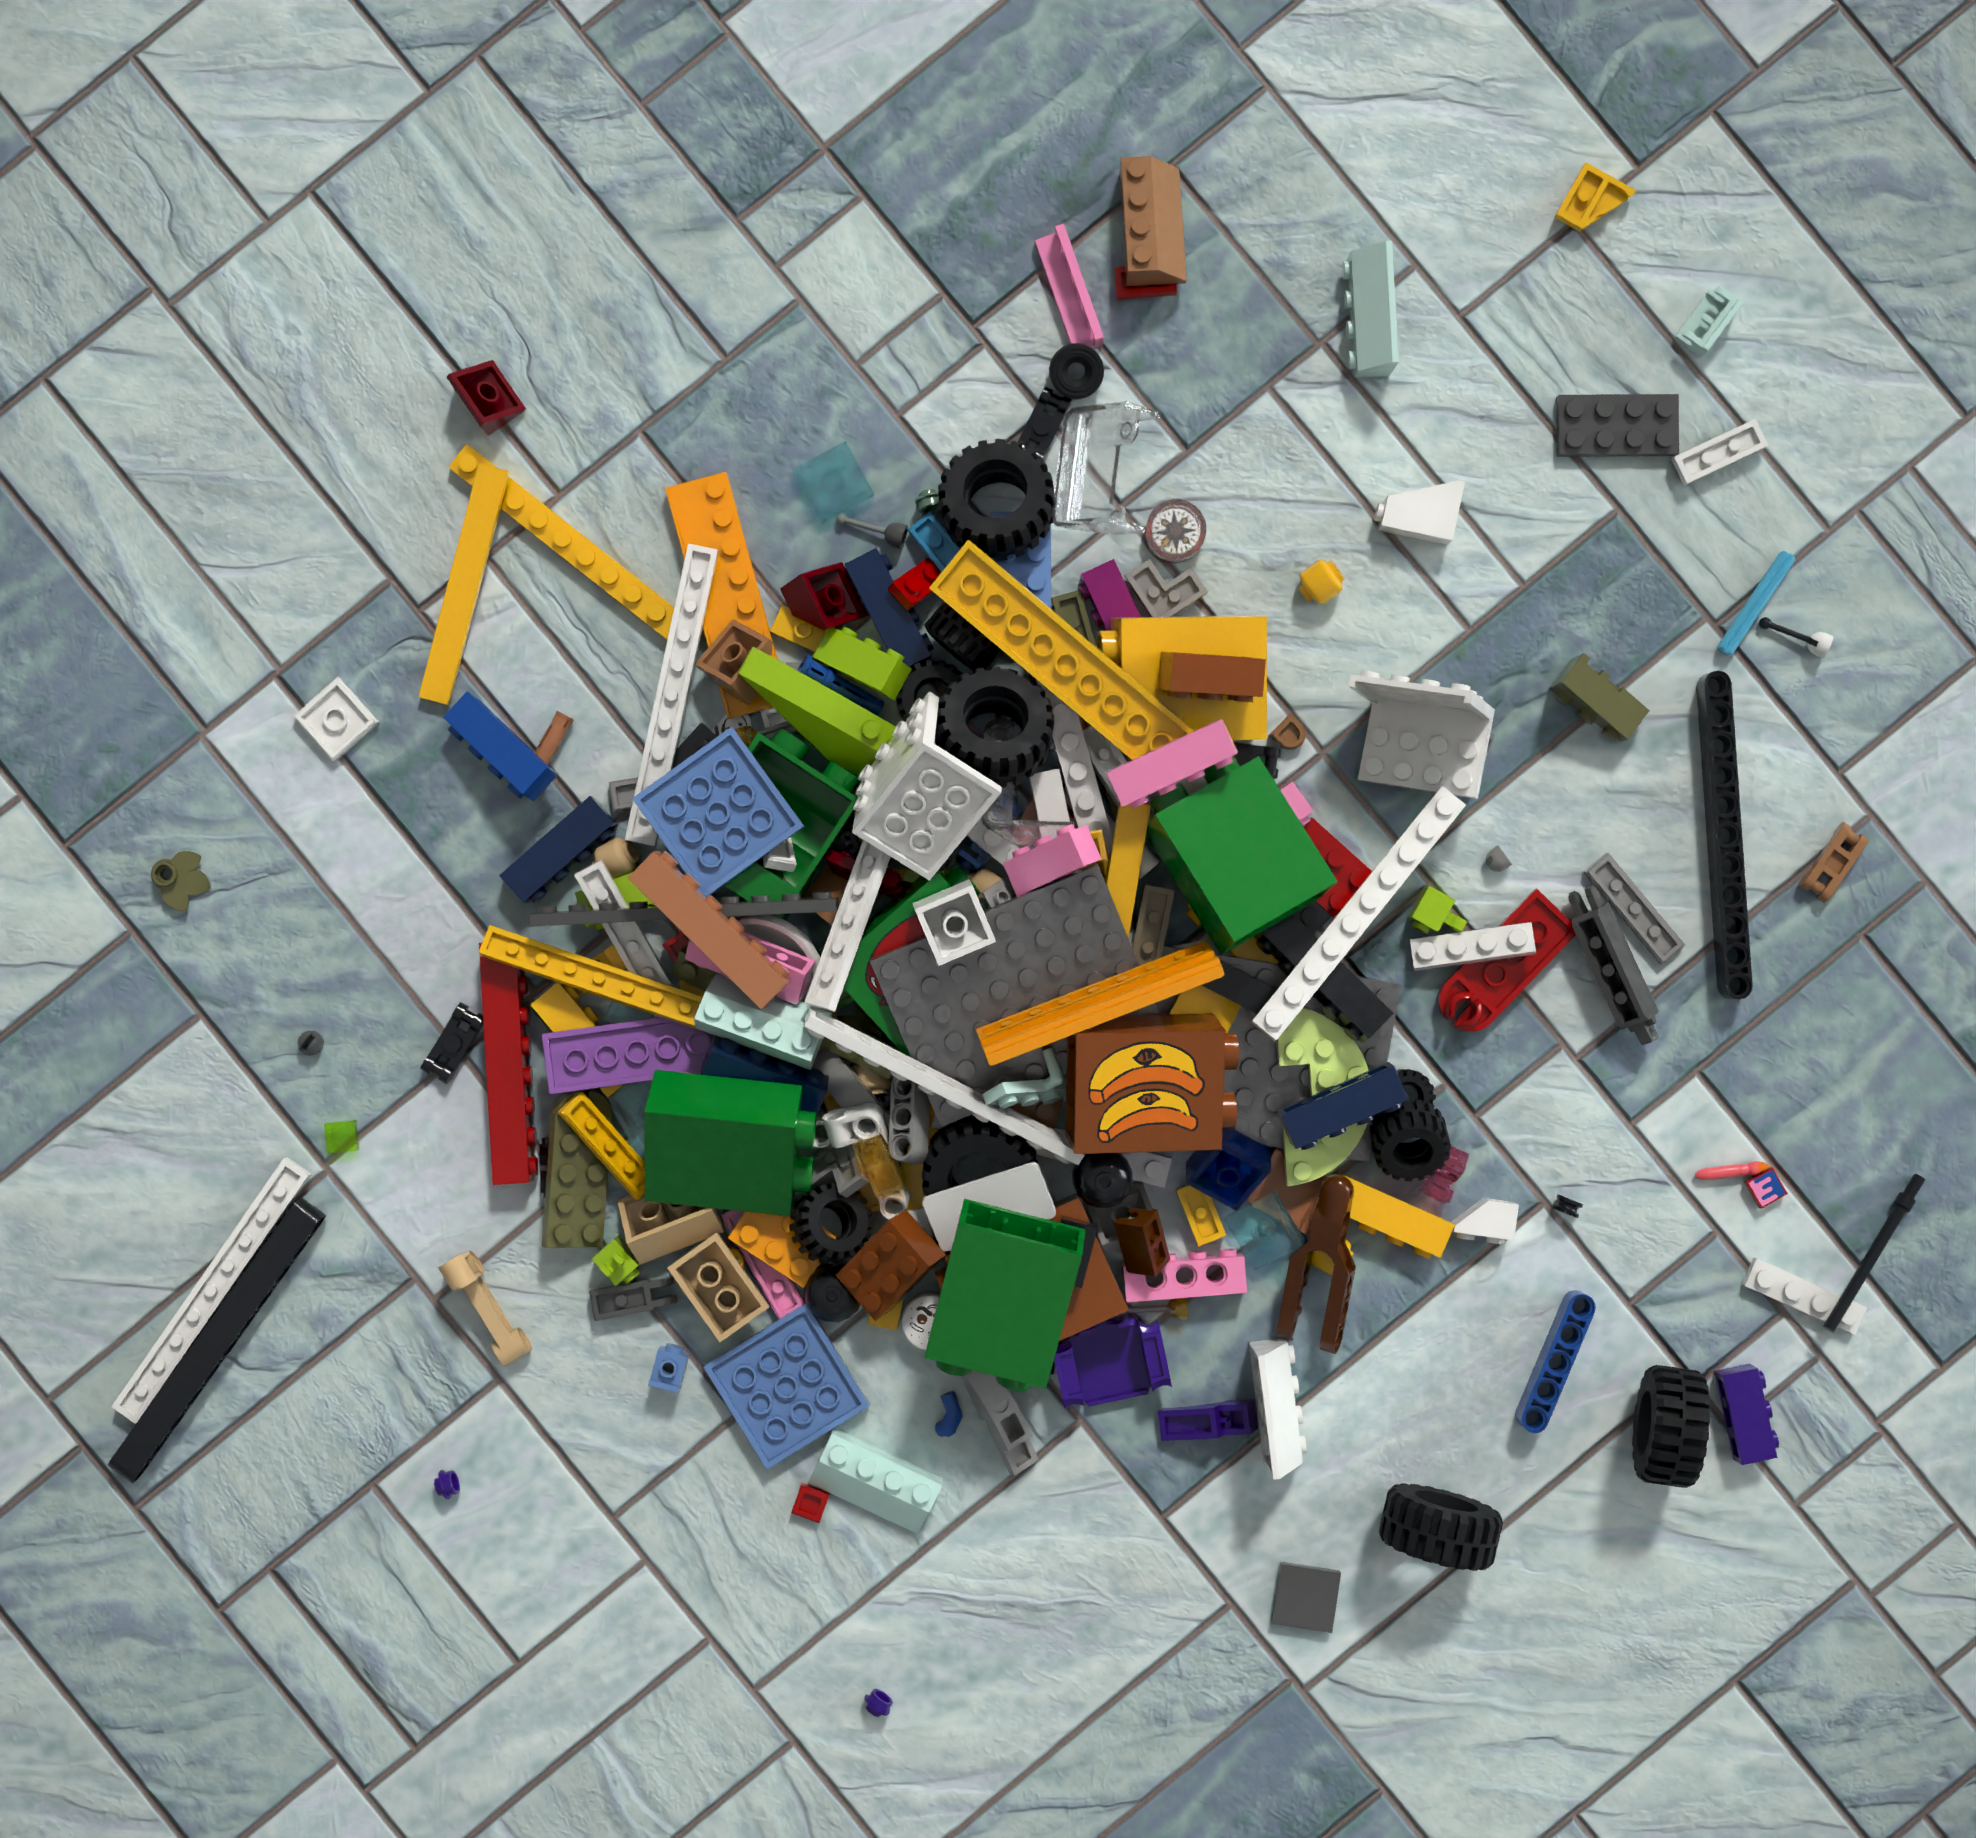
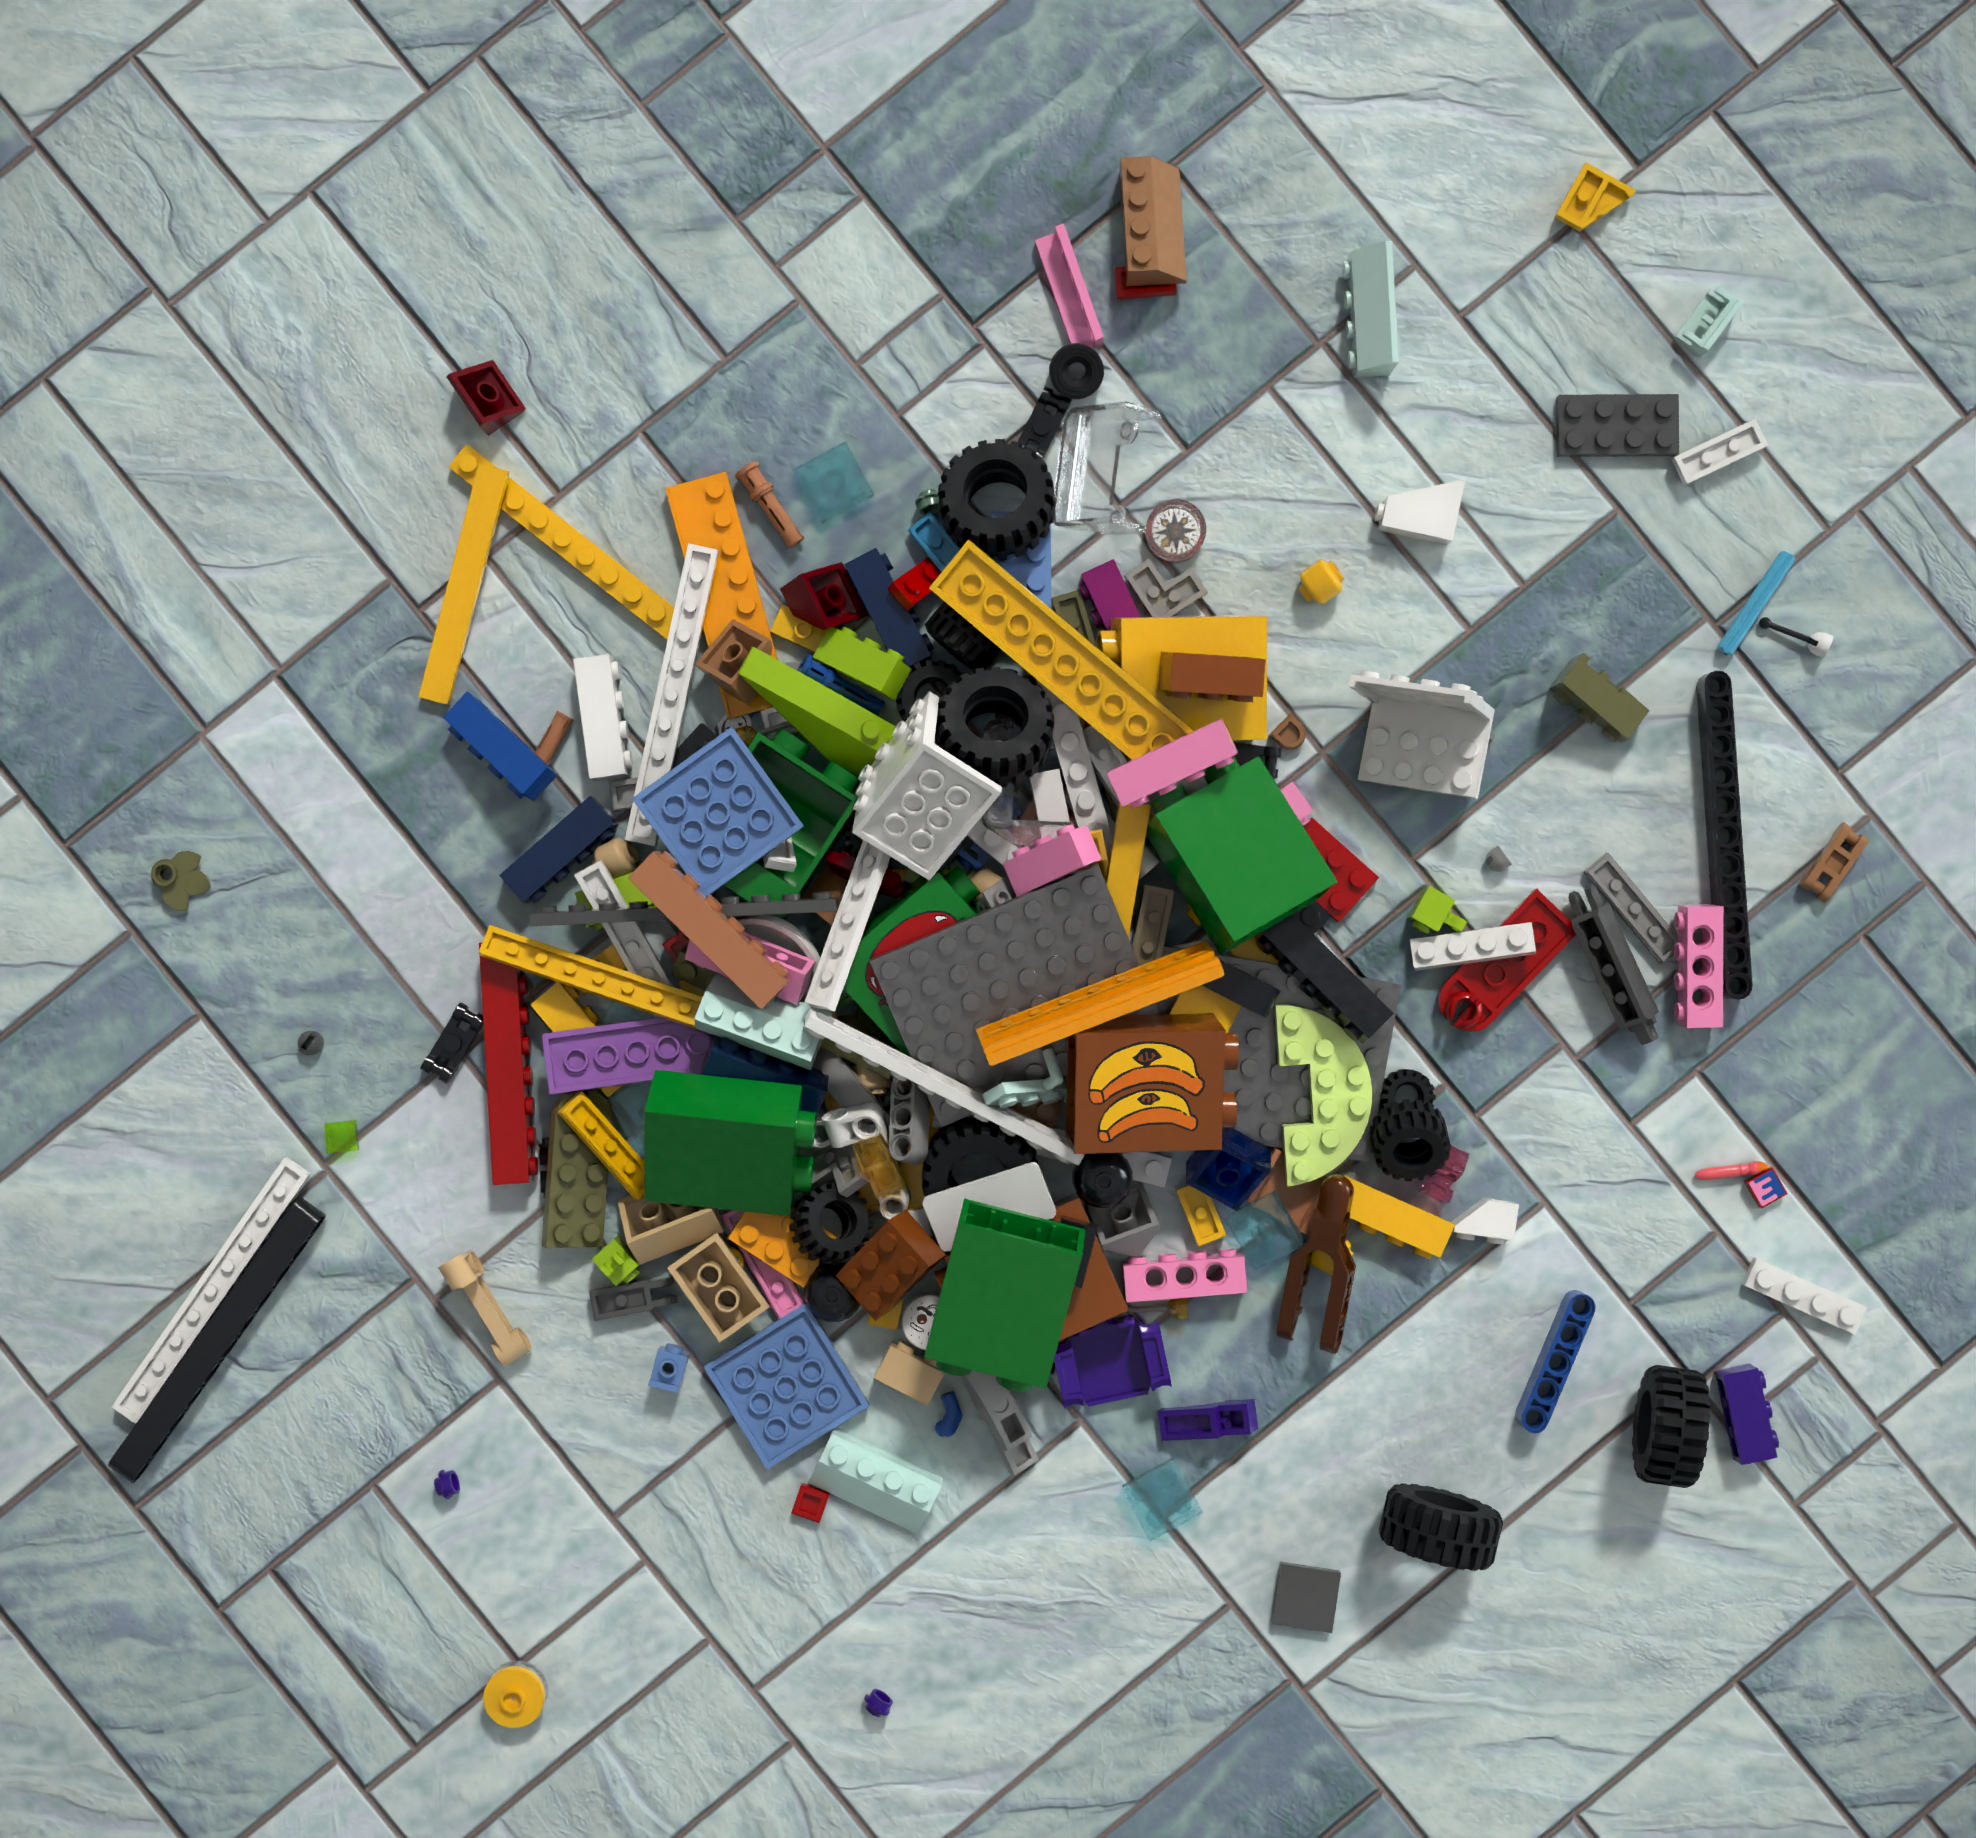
(336, 719): white tile -> none
(515, 1694): none -> yellow piece
(601, 717): none -> white brick
(762, 492): none -> nougat pin
(894, 533): hinge -> none
(909, 1372): none -> tan brick
(954, 922): white slope -> none
(1142, 1242): reddish brown hinge -> none
(1161, 1499): none -> clear light blue plate
(1276, 1405): white slope -> none
(1342, 1106): dark blue brick -> none
(1358, 913): white plate -> none
(1568, 1205): black bush -> none
(1709, 1010): none -> bright pink brick
(1903, 1203): black bar -> none

